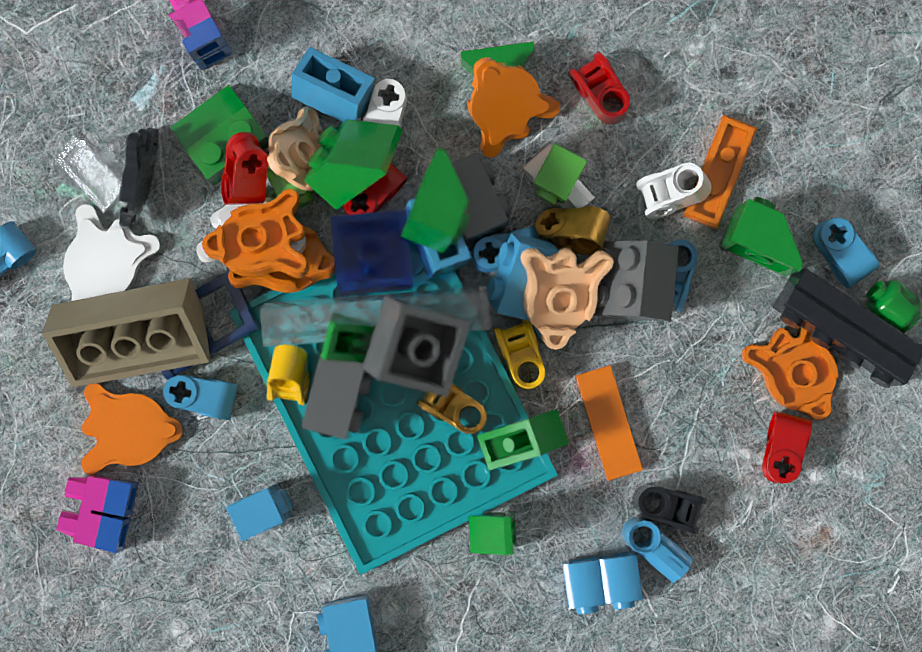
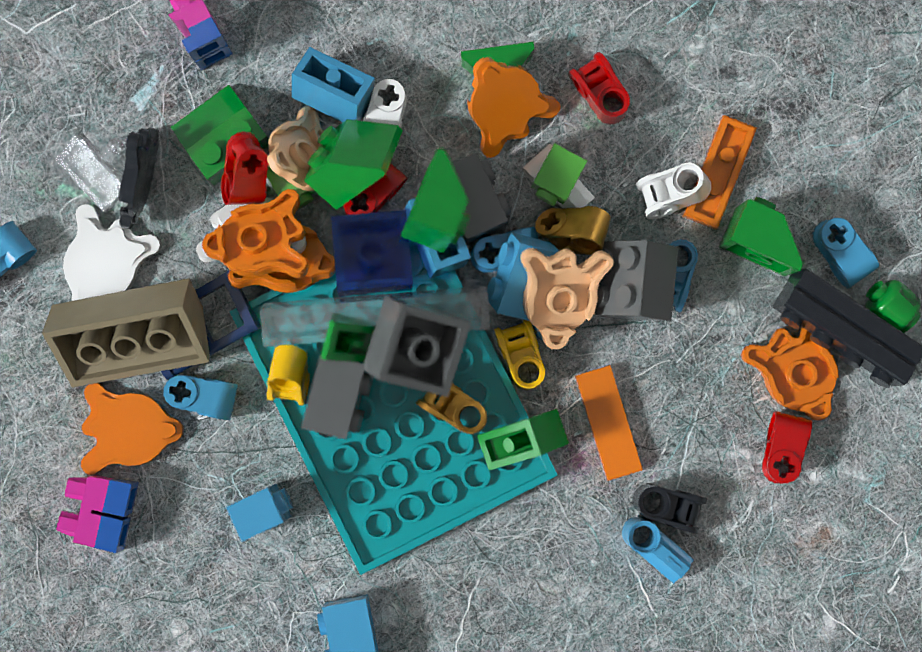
(493, 533): slope -> none
(602, 581): dark azure brick -> none

